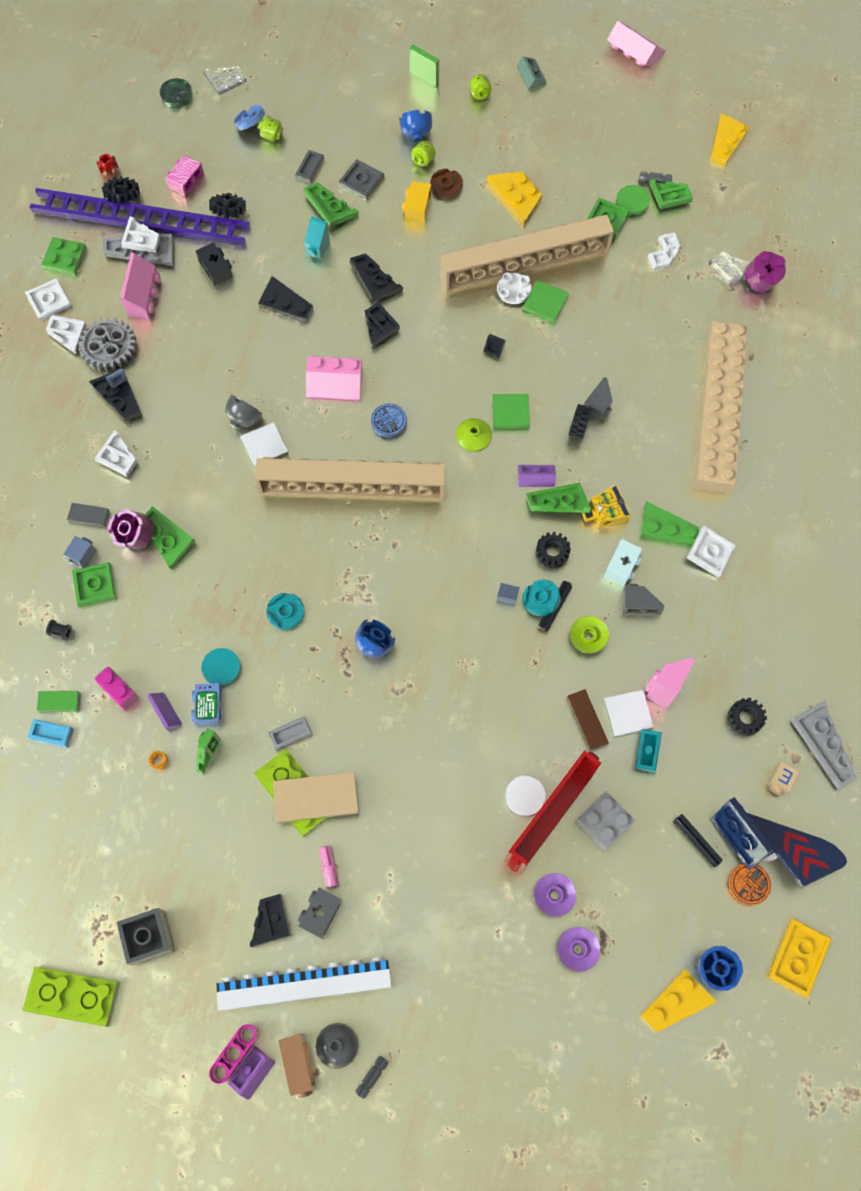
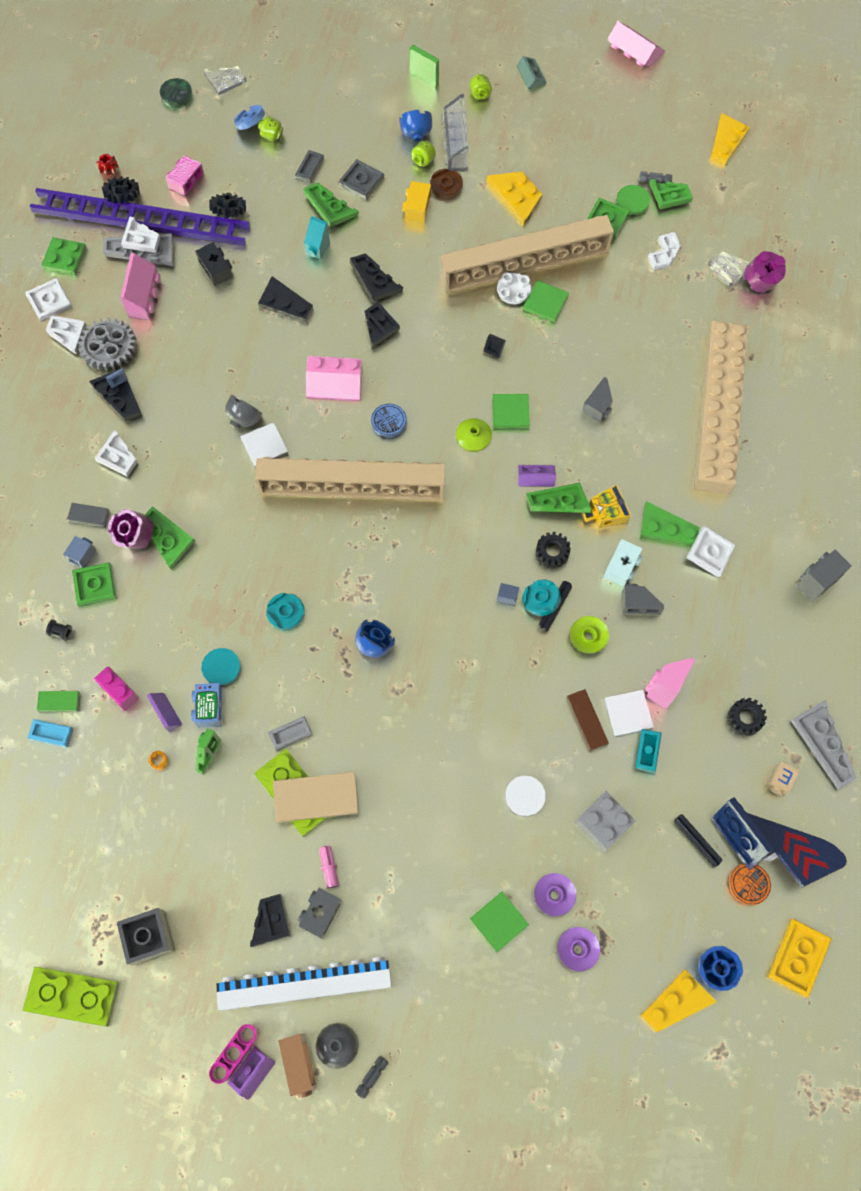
(455, 134): none -> clear slope
(499, 921): none -> bright green tile
(552, 812): red panel -> none
(580, 421): black tyre -> none
(823, 574): none -> dark grey brick

